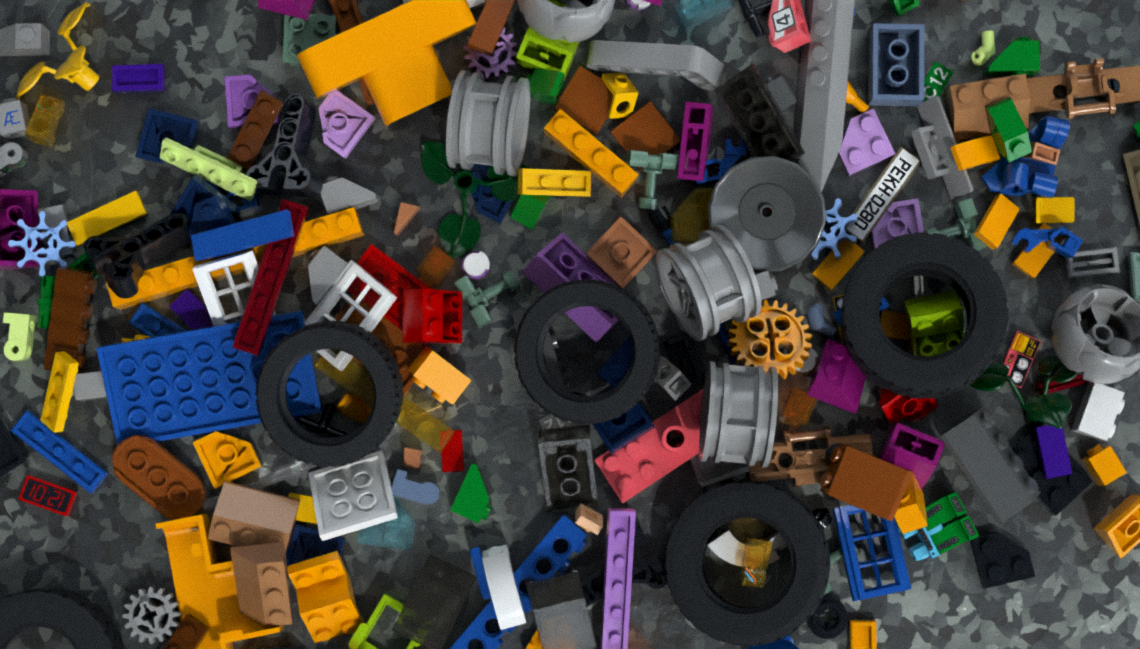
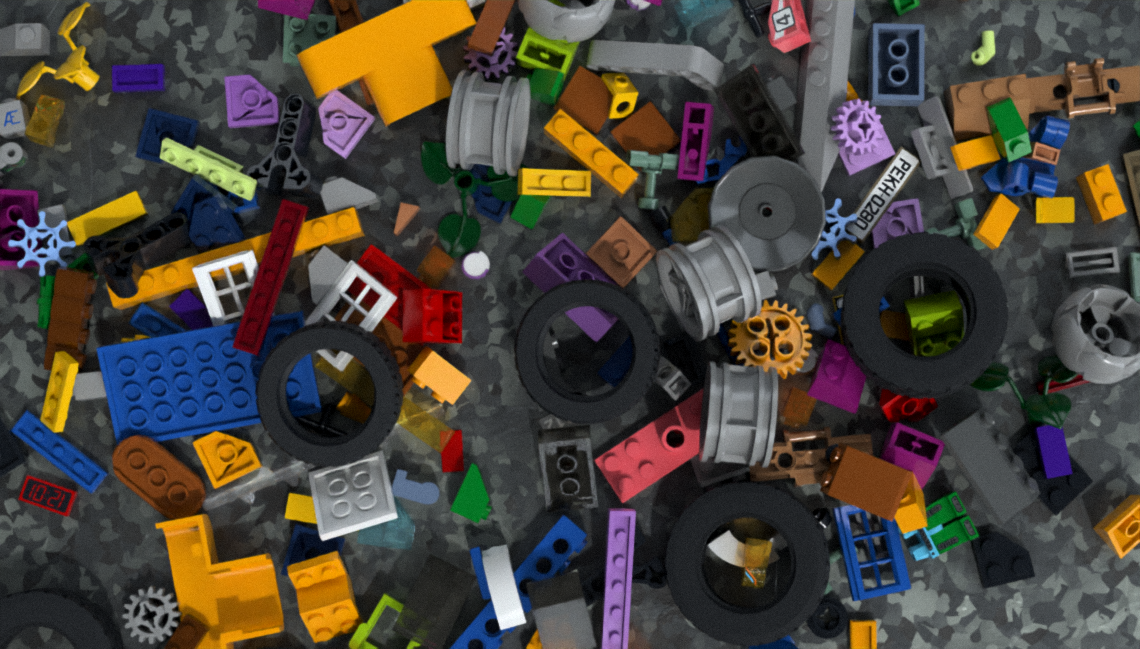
(20, 337): yellowish green leg -> none
(242, 235): blue tile -> none
(253, 517): medium nougat slope -> none
(255, 129): reddish brown plate -> none
(263, 583): medium nougat slope -> none
(412, 458): nougat piece -> none
(478, 299): sand green bar -> none
(588, 519): light nougat plate -> none
(624, 429): dark blue plate -> none
(856, 127): none -> lavender gear
(936, 80): green sticker -> none
(1018, 58): green slope -> none
(1020, 356): tile -> none
(1033, 261): light orange tile -> none
(1034, 237): blue piece -> none
(1098, 412): white brick -> none
(1101, 194): none -> light orange brick
(1103, 464): light orange brick -> none

